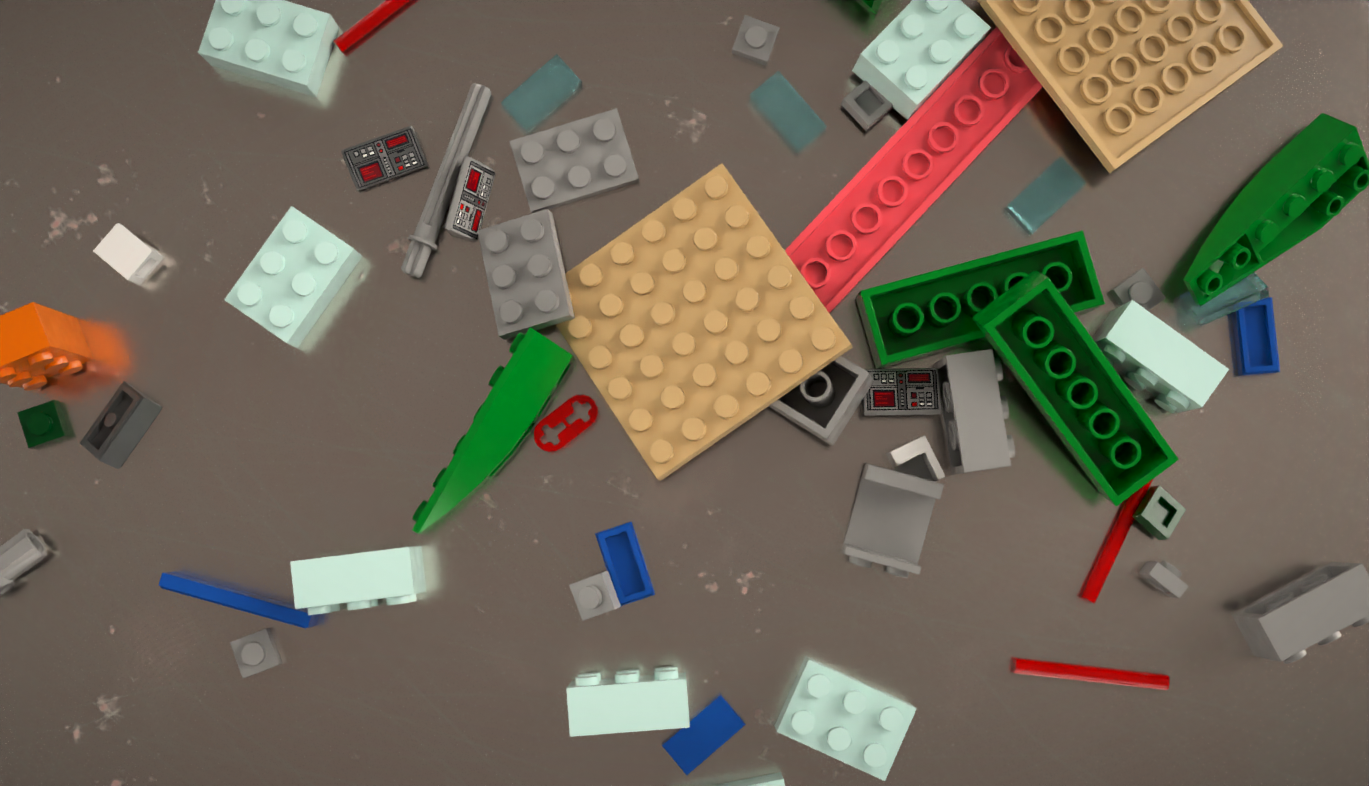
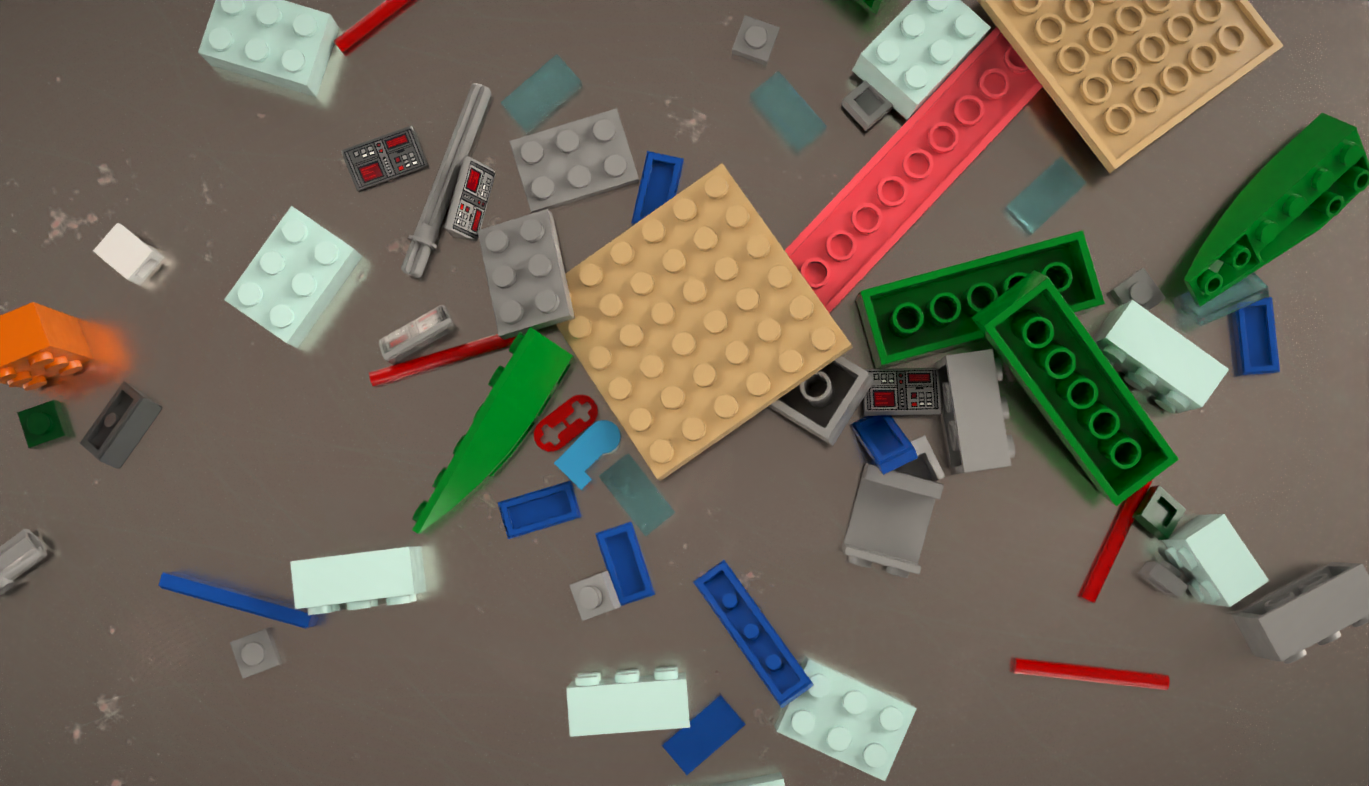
(417, 335): none -> light grey slope
(438, 359): none -> red bar
(539, 509): none -> blue tile
(598, 440): none -> dark azure leg
(636, 494): none -> clear light blue tile
(657, 184): none -> blue tile
(753, 634): none -> blue tile
(884, 442): none -> blue tile
(1214, 560): none -> light aqua brick

